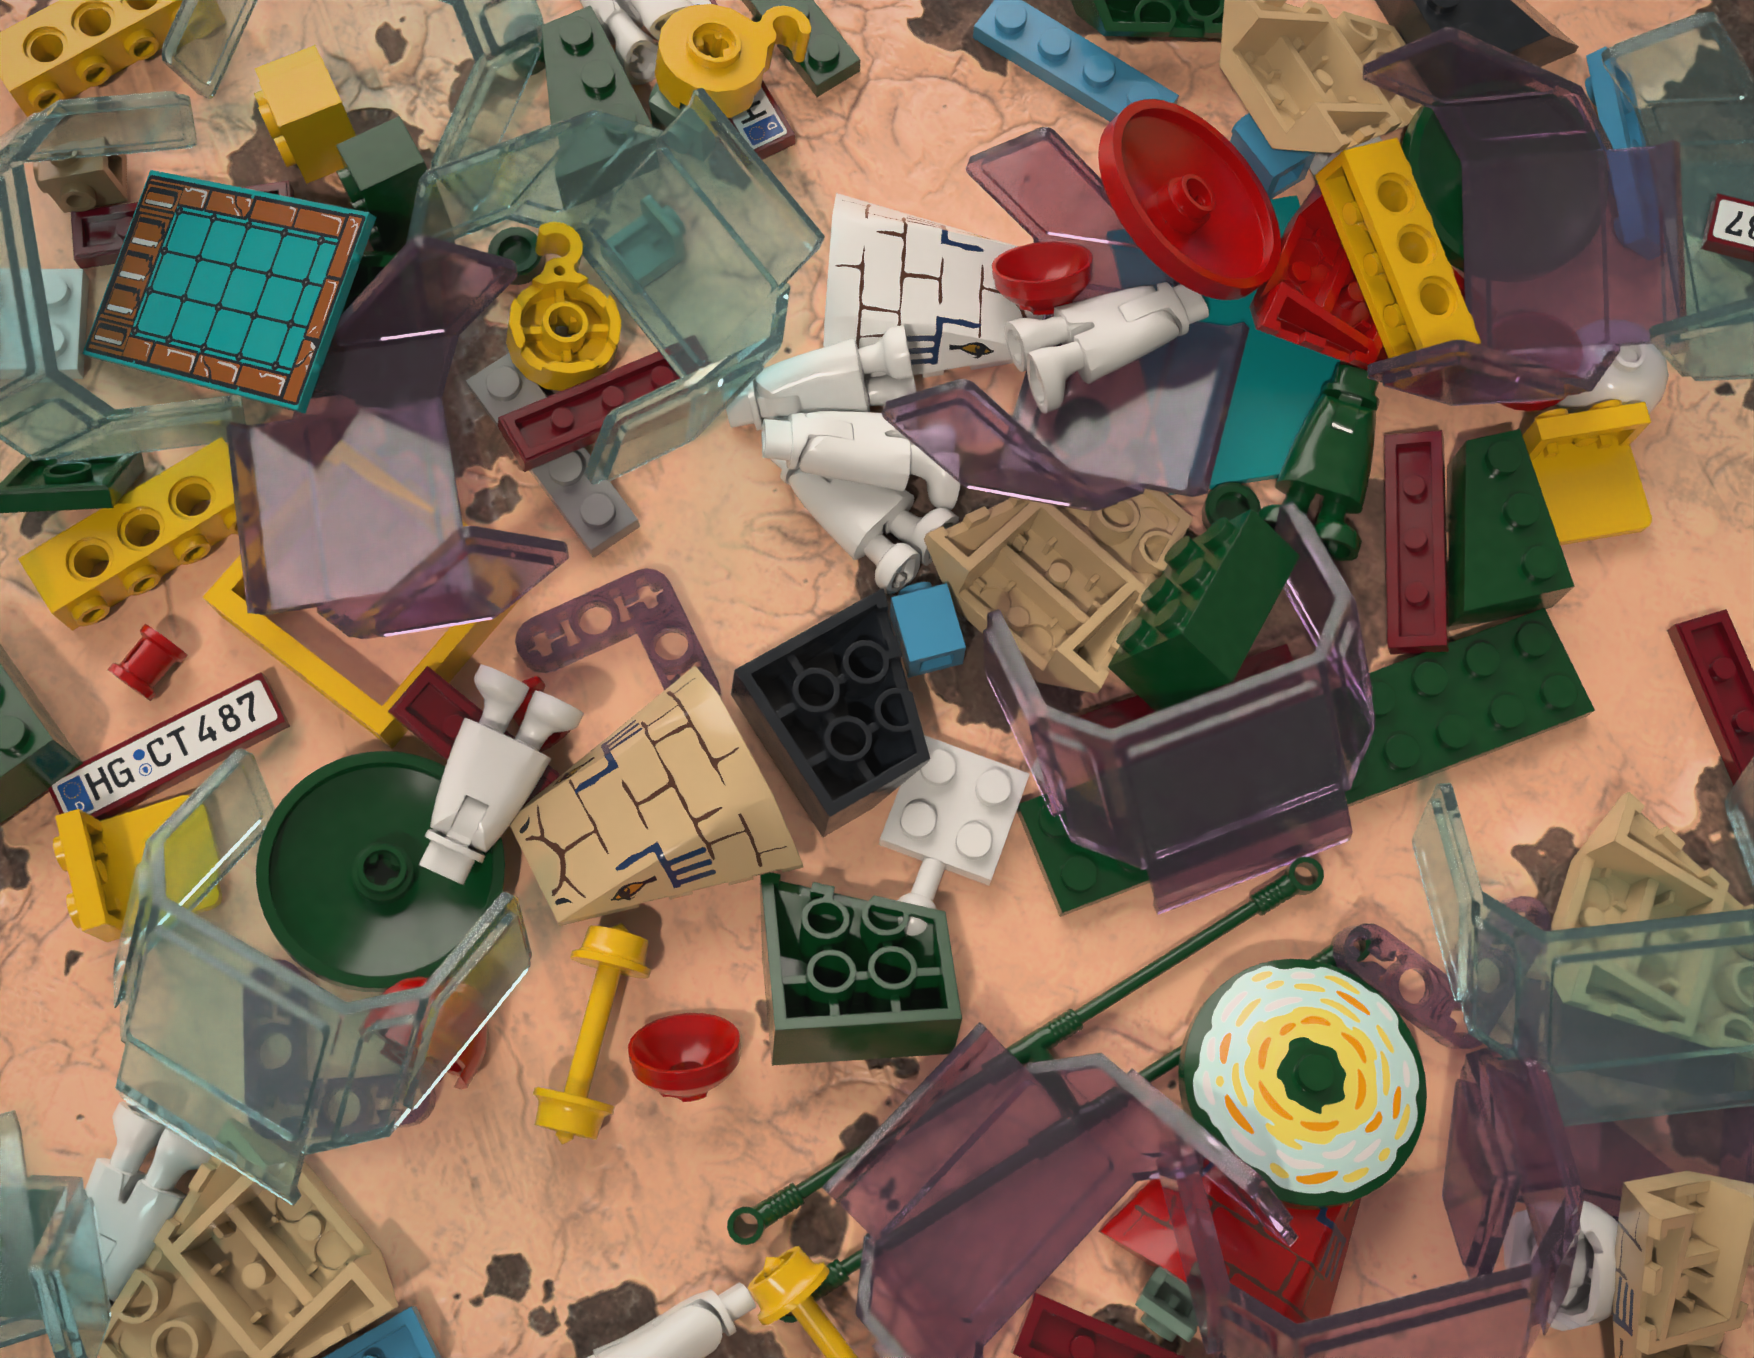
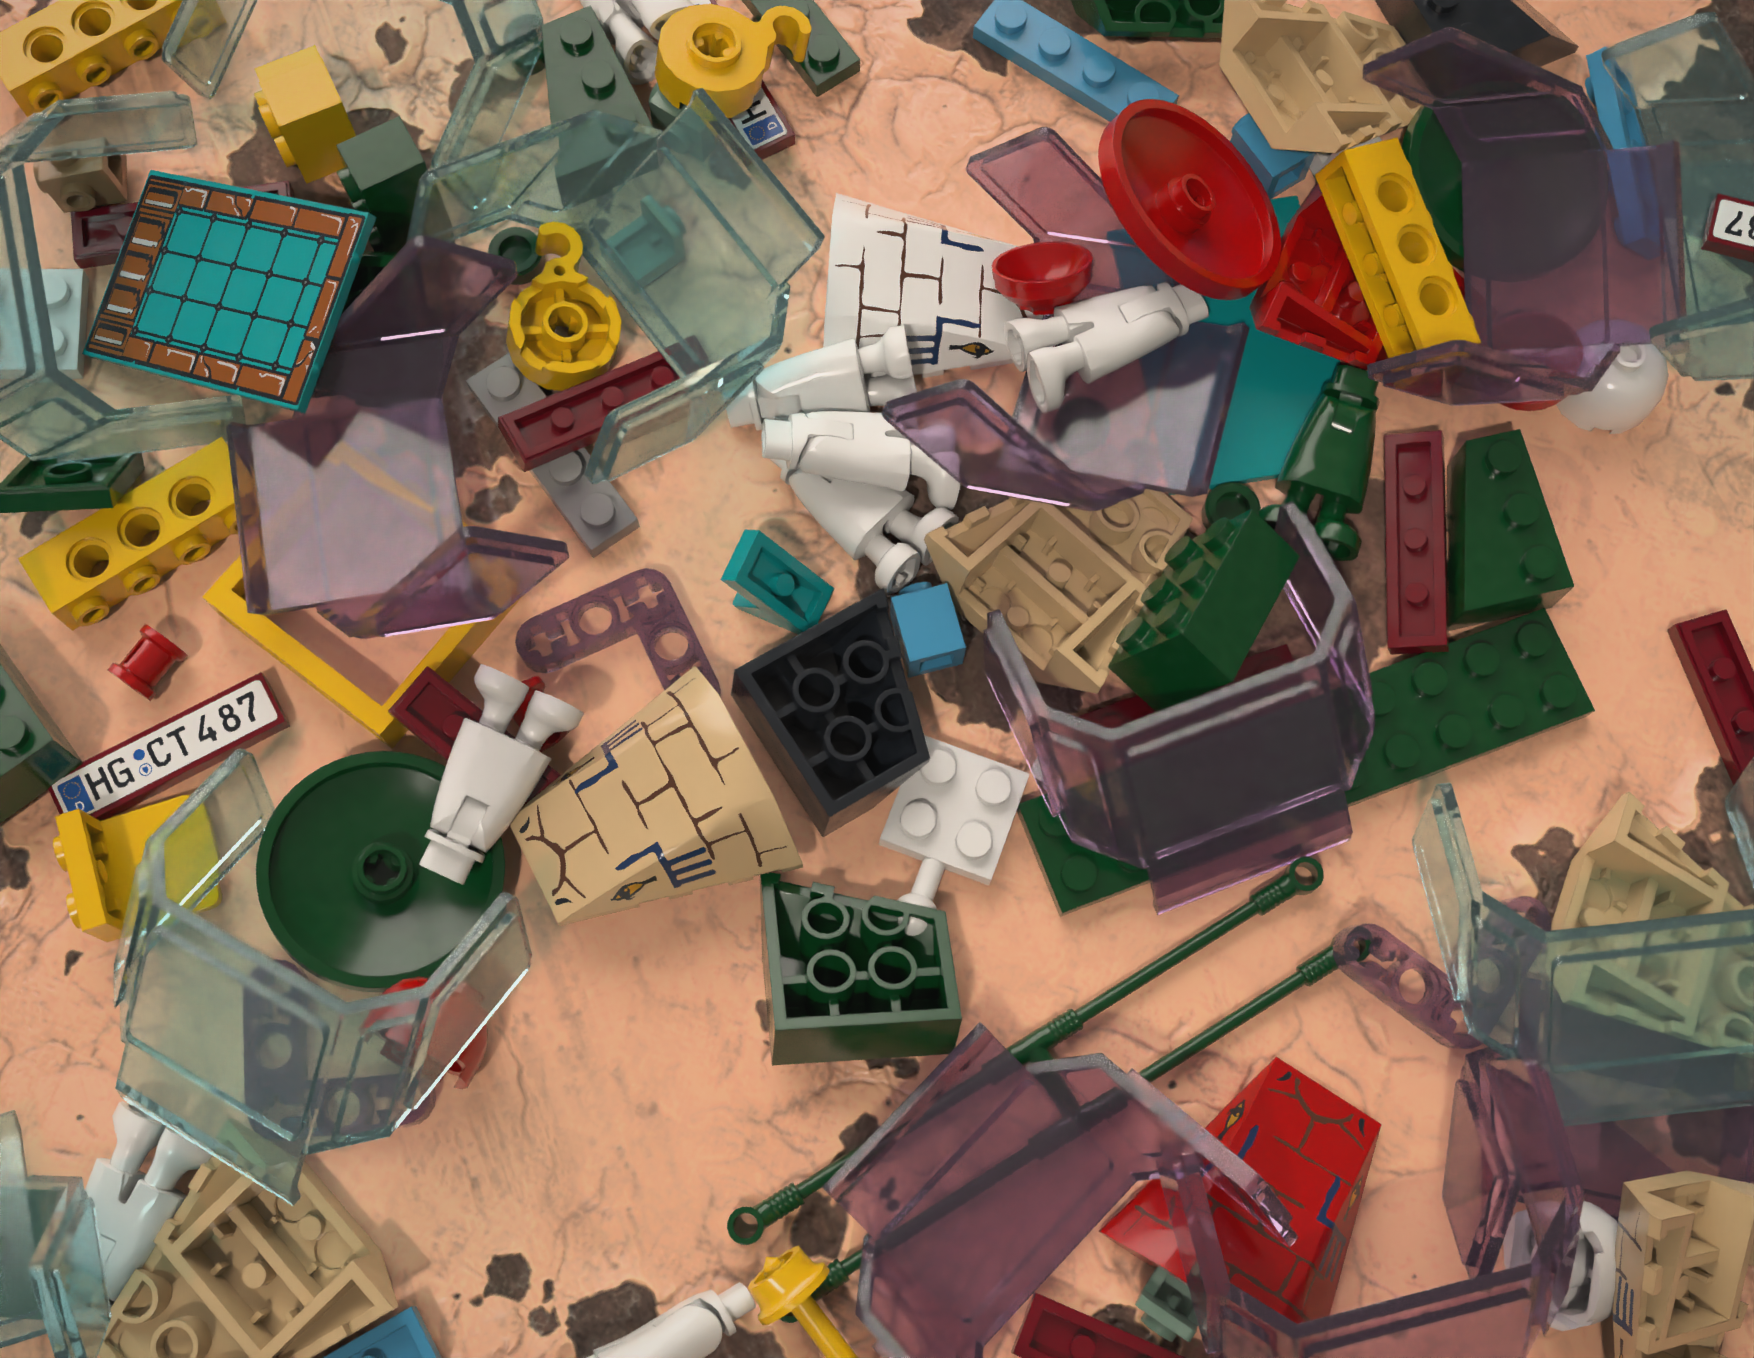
(613, 954): yellow piece -> none
(685, 1054): red piece -> none
(775, 584): none -> teal slope
(1305, 1080): dish -> none
(1590, 470): yellow bracket -> none

